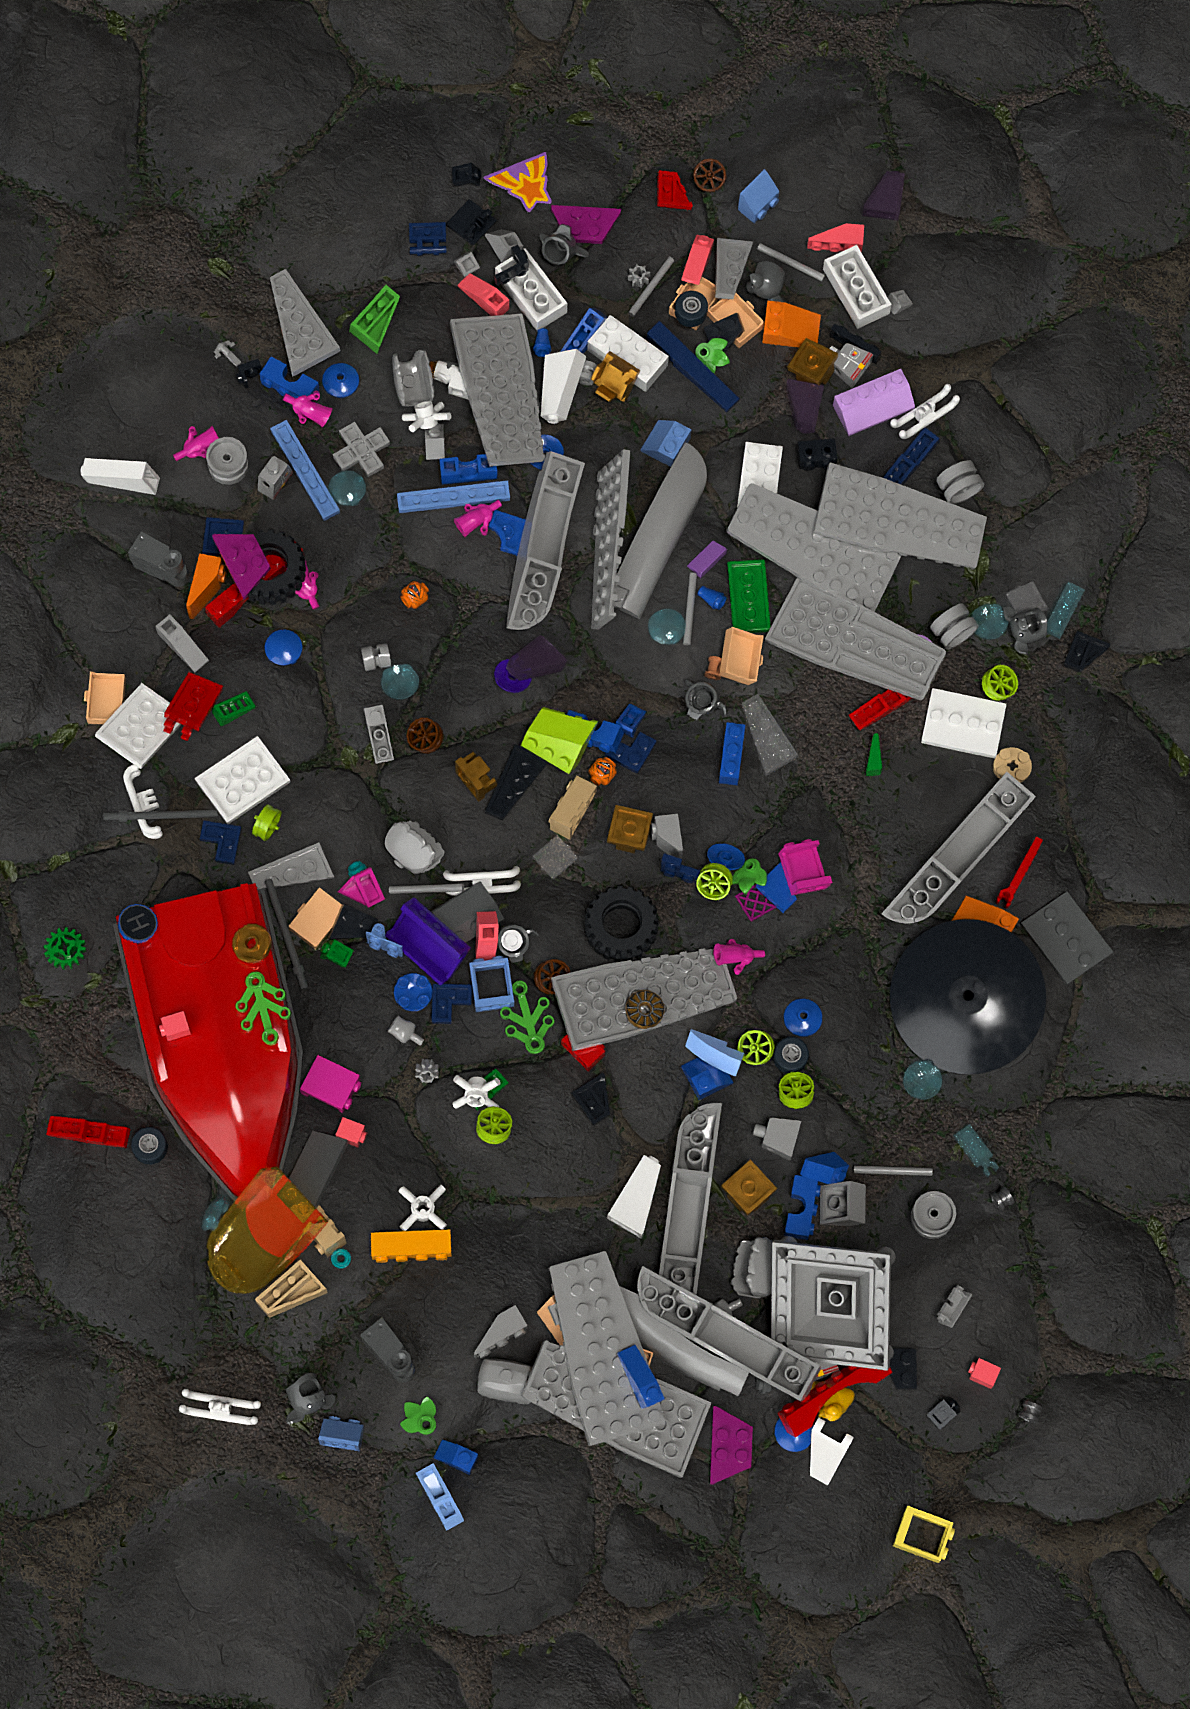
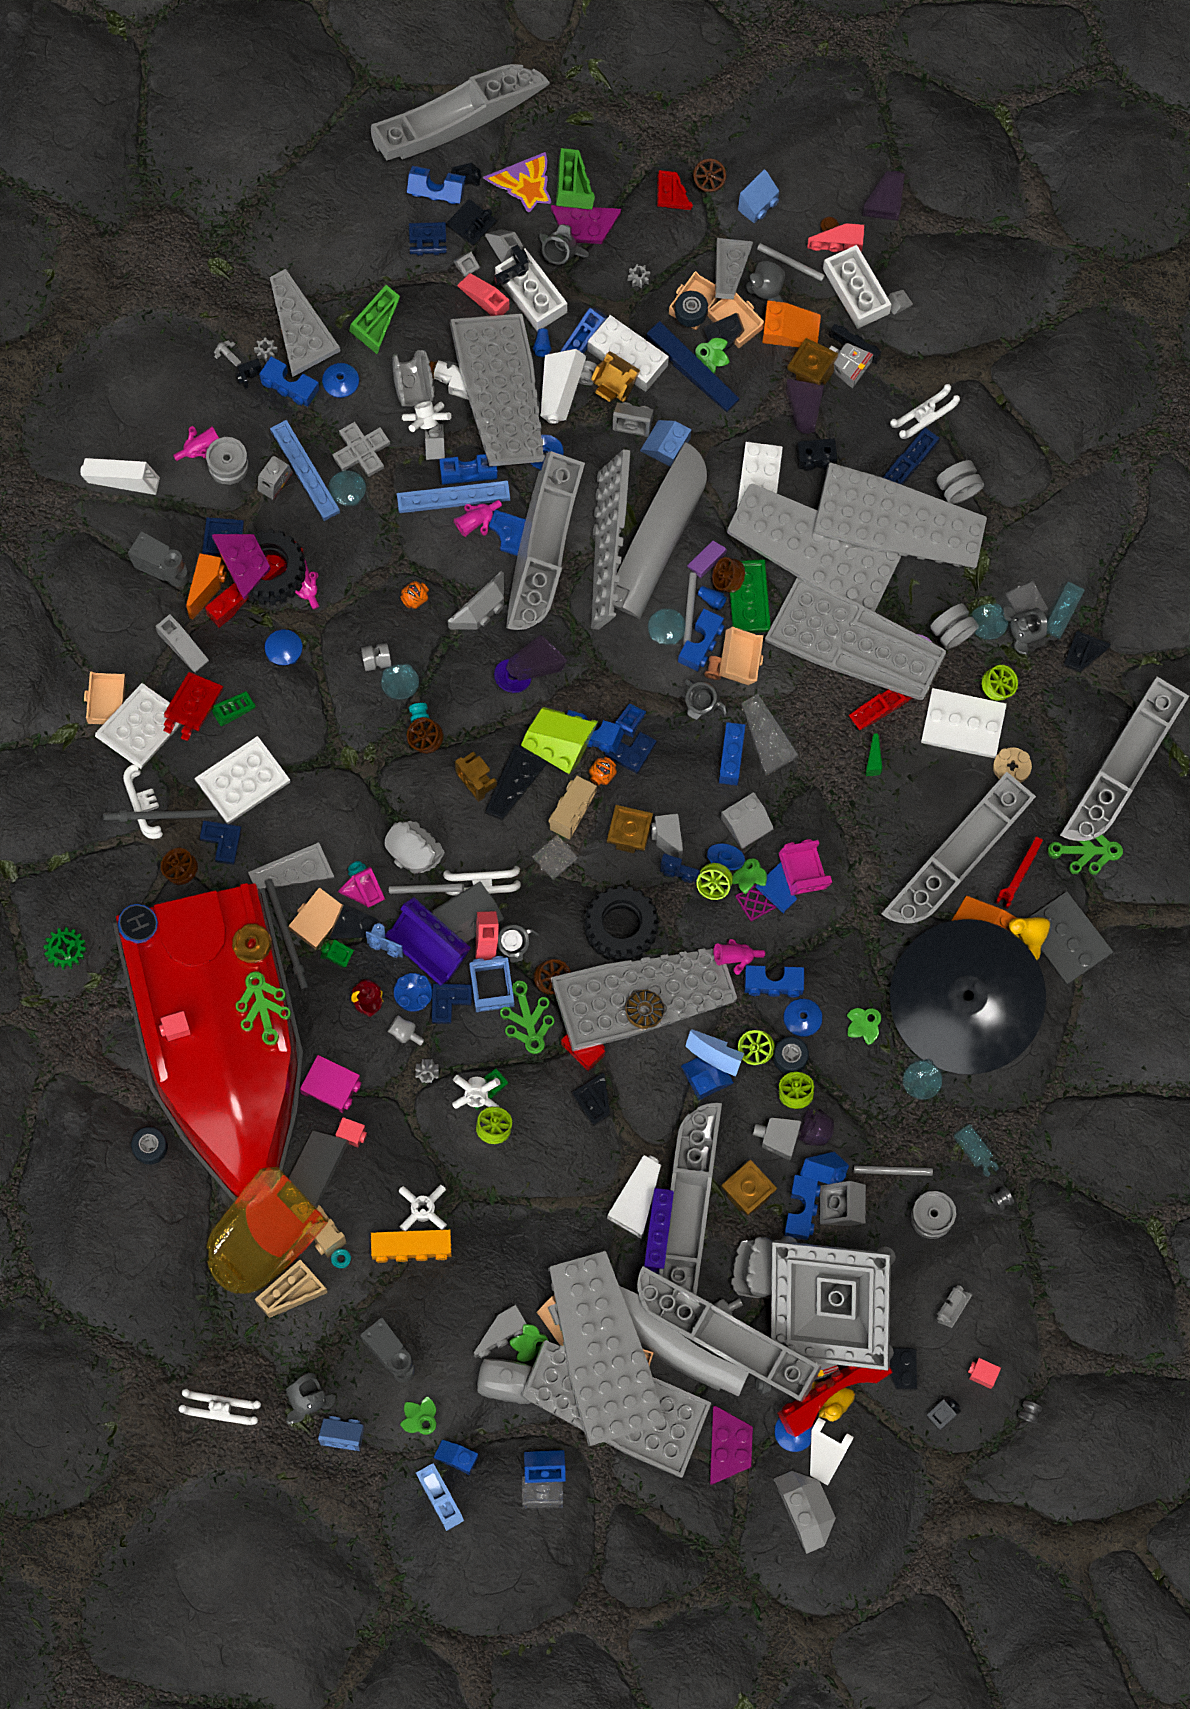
(88, 1132): red slope -> none
(179, 866): none -> reddish brown wheel
(213, 1212): clear light blue dish -> none
(265, 344): none -> light grey gear
(266, 822): lime wheel -> none
(308, 409): dark pink piece -> none
(367, 997): none -> dark red hair
(378, 732): light grey slope -> none
(418, 711): none -> teal wheel
(421, 185): none -> arch
(457, 111): none -> light grey slope
(480, 607): none -> light grey wedge
(526, 1342): none -> bright green plate
(542, 1494): none -> clear slope
(544, 1466): none -> blue brick
(572, 182): none -> bright green wedge
(632, 419): none -> light grey slope
(640, 1377): blue slope -> none
(653, 283): light grey bar -> none
(658, 1230): none -> dark purple panel
(695, 654): none -> blue arch
(698, 259): coral slope -> none
(731, 575): none -> reddish brown wheel
(747, 820): none -> light grey slope
(790, 984): none -> blue arch
(807, 1508): none -> light grey wedge
(817, 1128): none -> clear purple cone
(828, 223): none -> reddish brown plate
(862, 1026): none -> bright green plate
(874, 402): lavender slope -> none
(903, 1528): light yellow window -> none
(1031, 931): none -> yellow head
(1089, 851): none -> bright green plant
(1125, 762): none -> light grey slope

